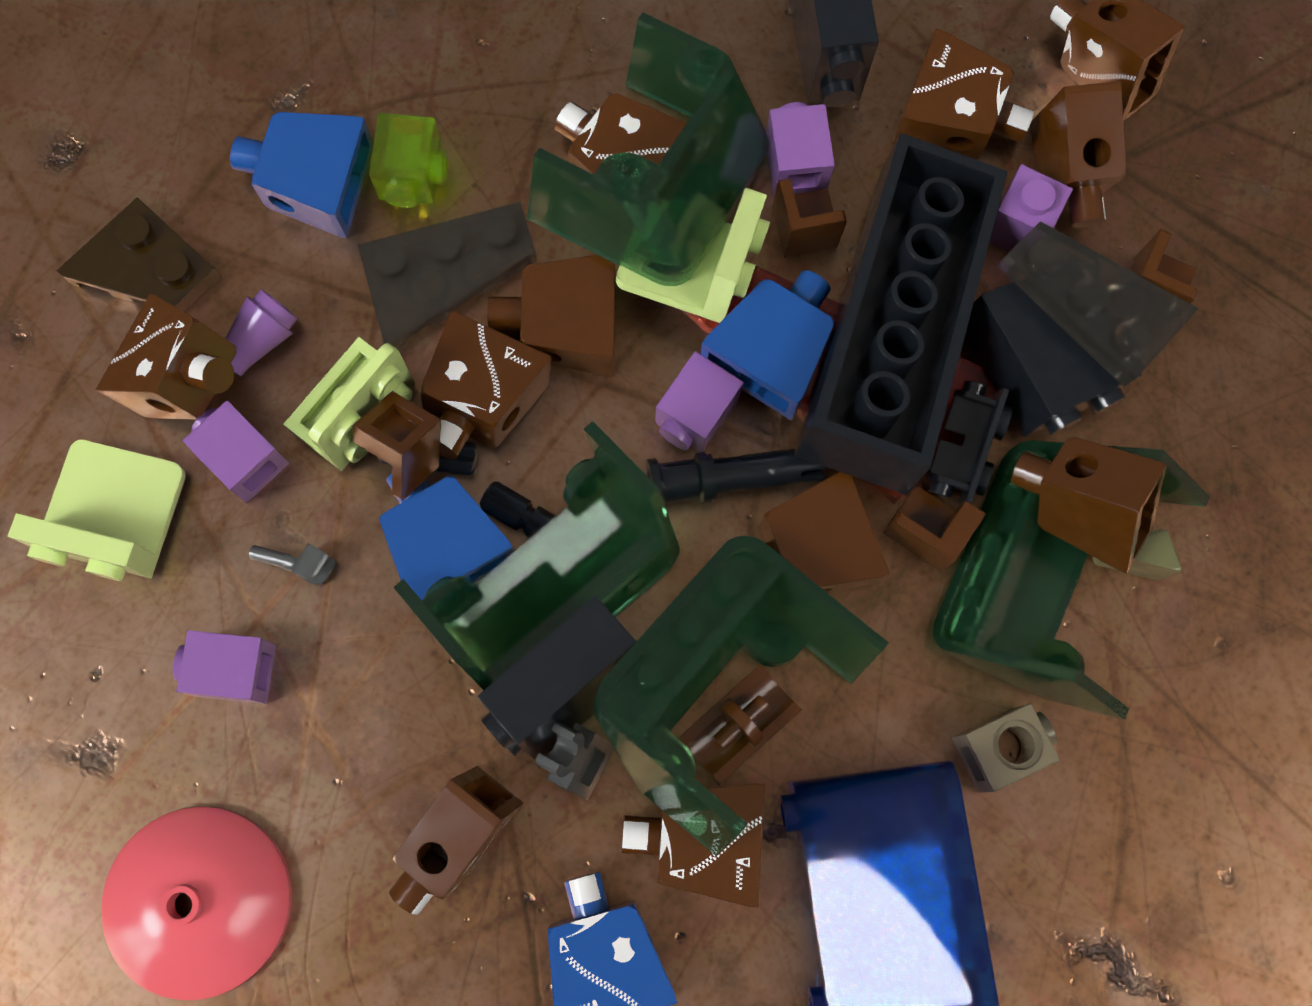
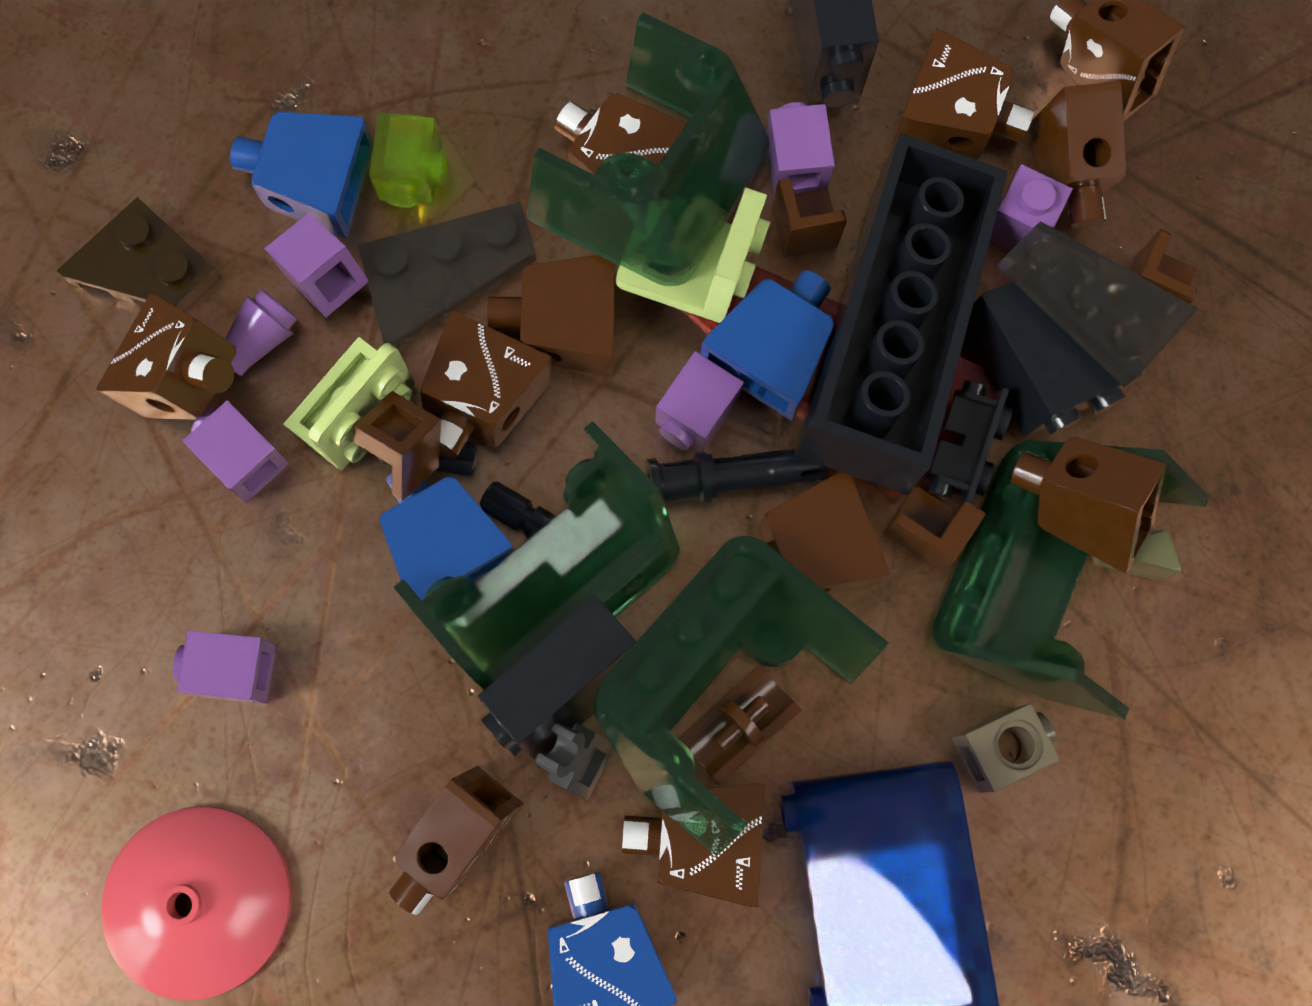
(105, 512): yellowish green bracket -> none
(311, 565): dark grey hand -> none
(317, 264): none -> medium lavender brick

